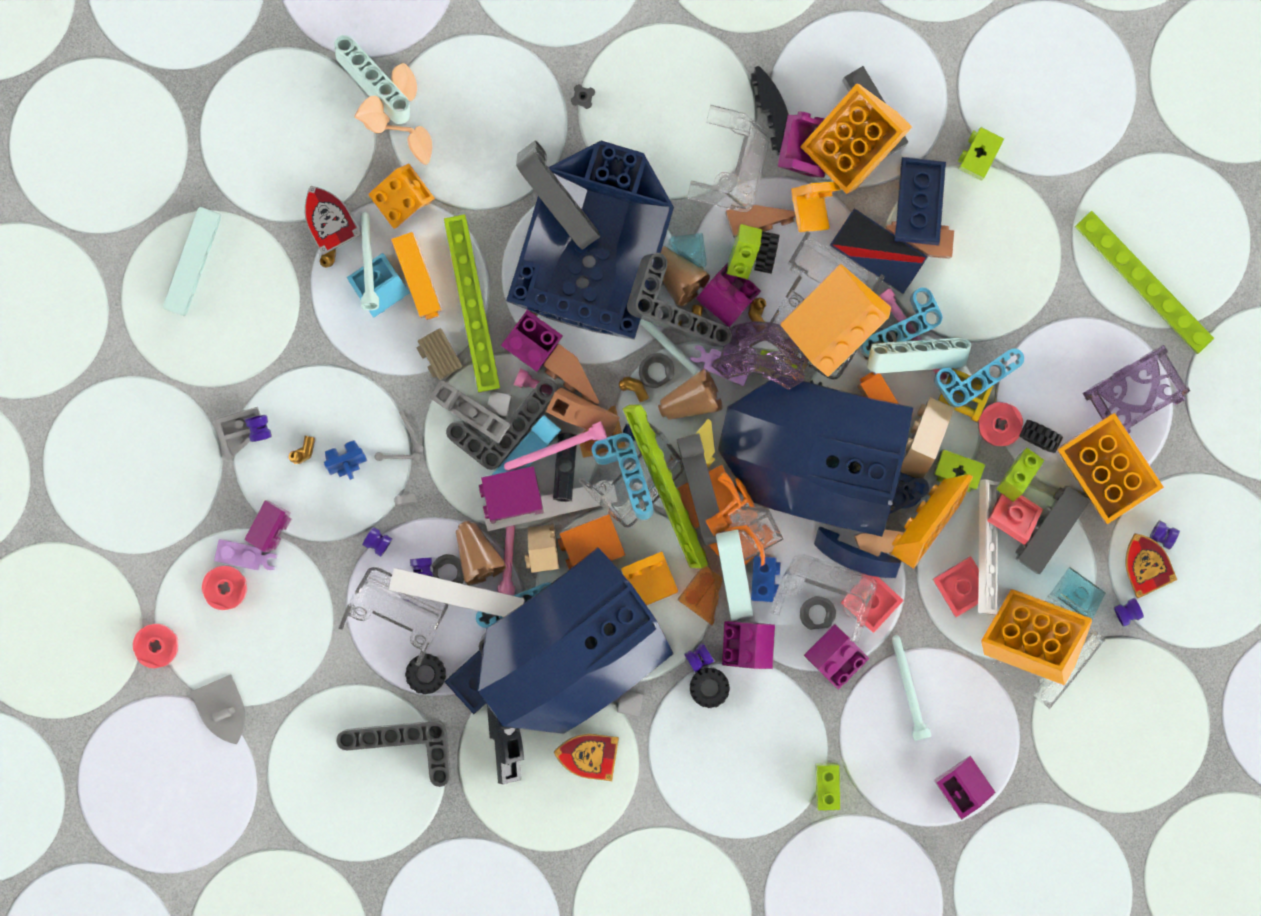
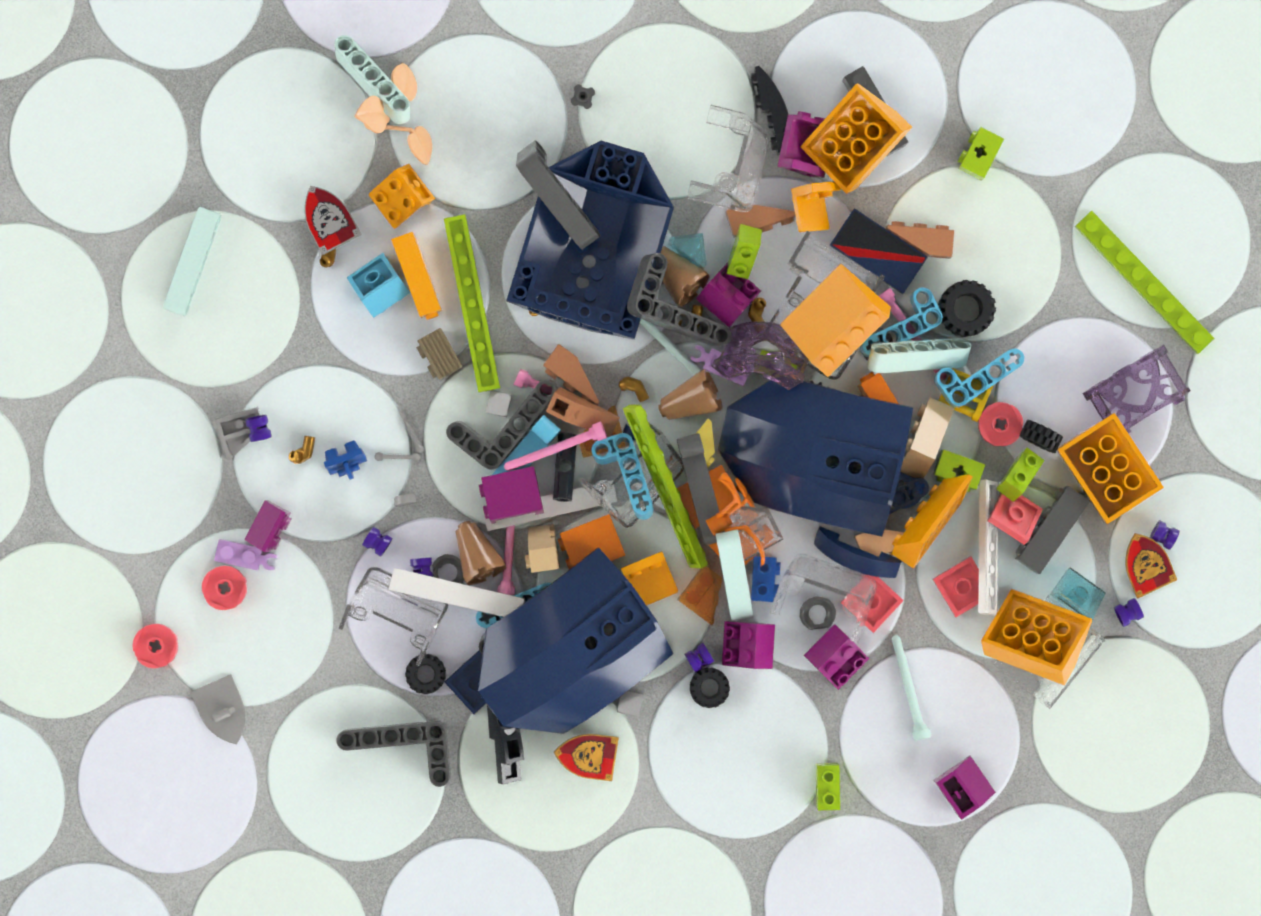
(369, 300): light aqua piece -> none
(470, 411): light grey slope -> none
(532, 341): magenta slope -> none
(656, 358): dark grey piece -> none
(767, 252): black tyre -> none
(920, 201): dark blue tile -> none
(985, 303): none -> black tyre

